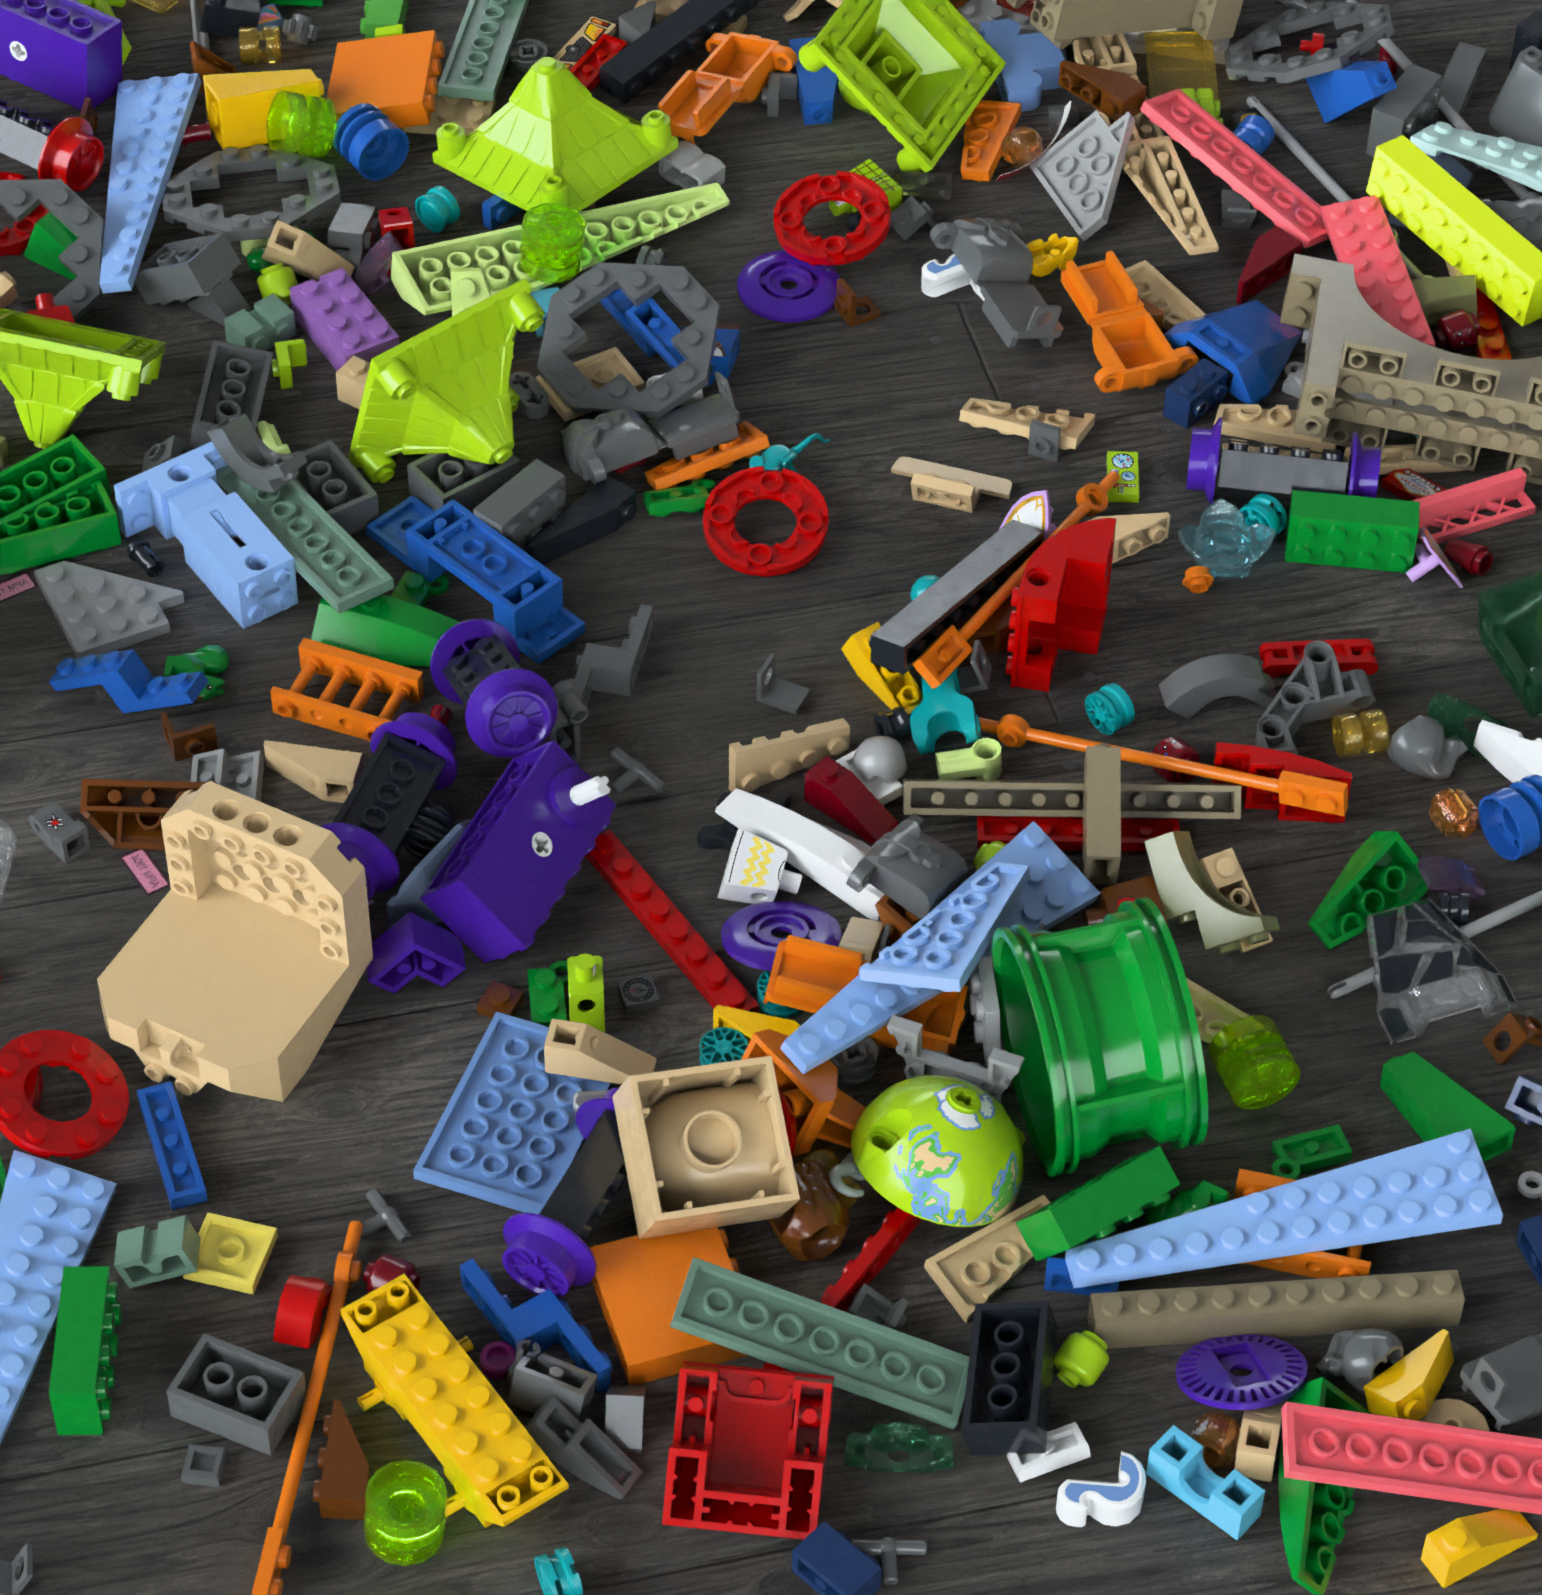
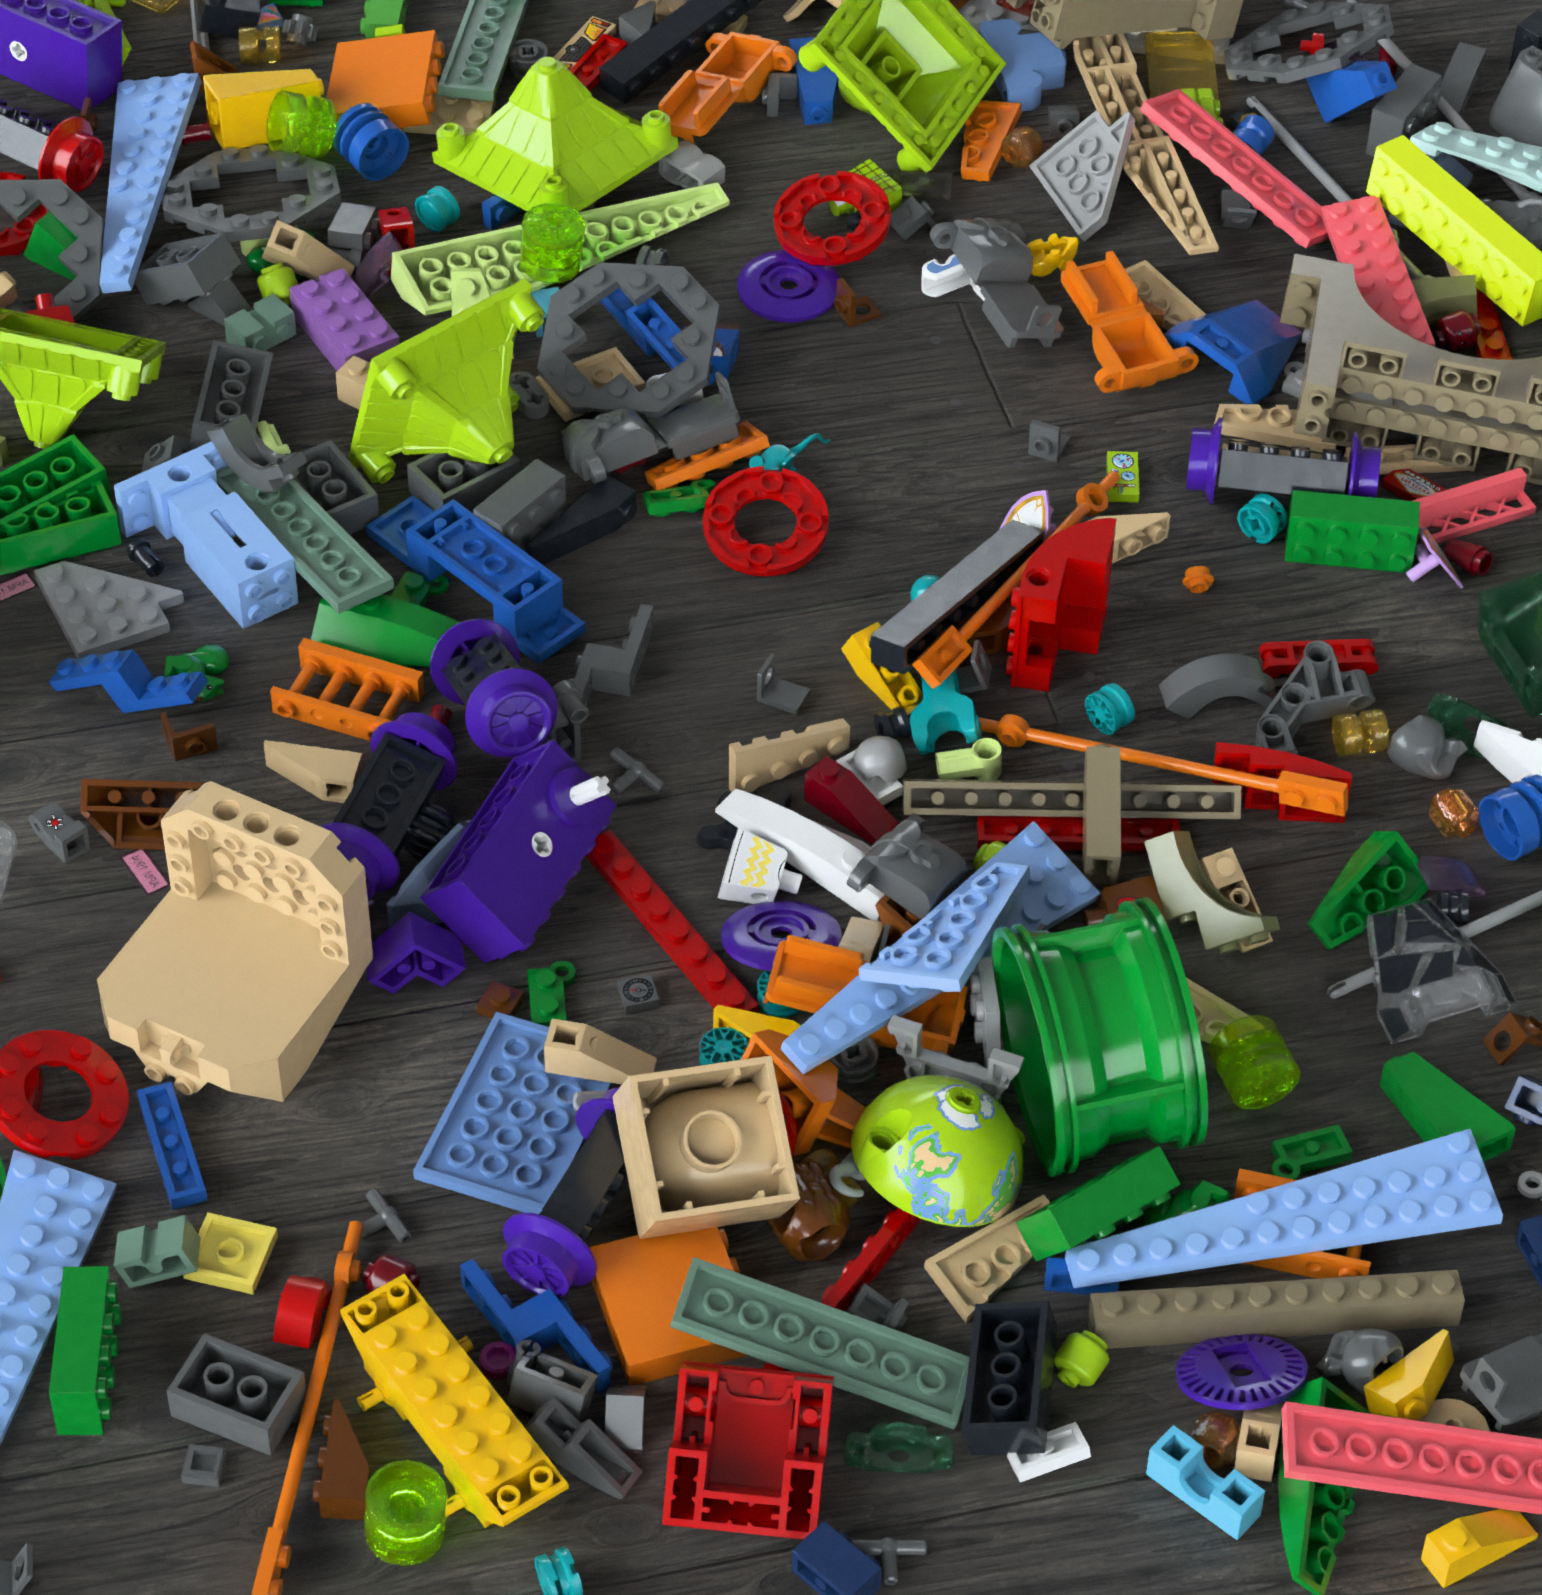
(239, 772): light grey slope -> none
(288, 355): lime bracket -> none
(584, 983): lime torso -> none
(949, 485): tan plate -> none
(1017, 421): tan wing -> none
(1065, 115): sticker -> none
(1103, 89): reddish brown slope -> none
(1104, 1501): white animal -> none
(1177, 748): dark red head -> none
(1195, 393): dark blue brick -> none
(1225, 541): clear light blue brick -> none
(1267, 262): dark red slope -> none

